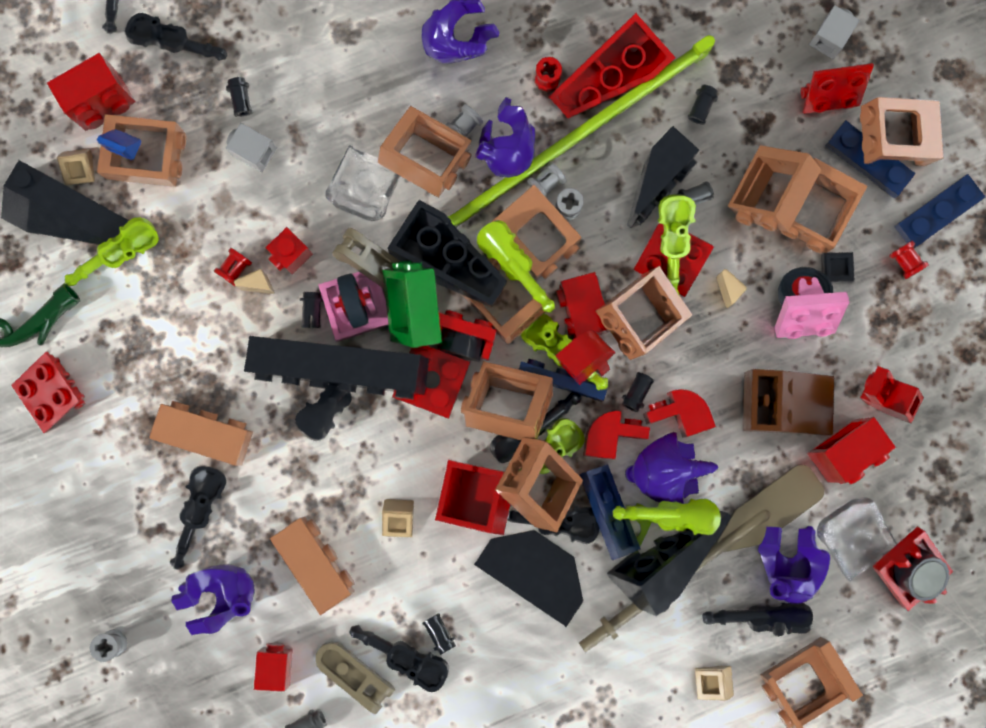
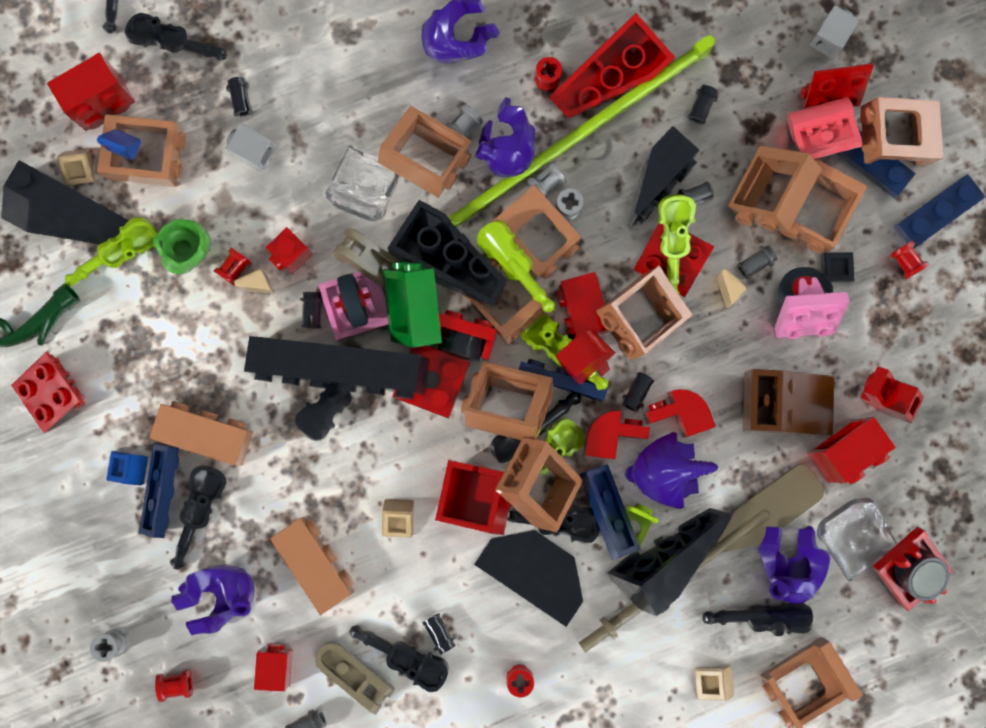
(127, 468): none -> blue slope
(159, 491): none -> dark blue plate
(173, 686): none -> red bush
(183, 245): none -> bright green hair
(528, 685): none -> red bush
(698, 515): lime piece -> none
(758, 261): none -> dark grey pin
(825, 128): none -> coral brick

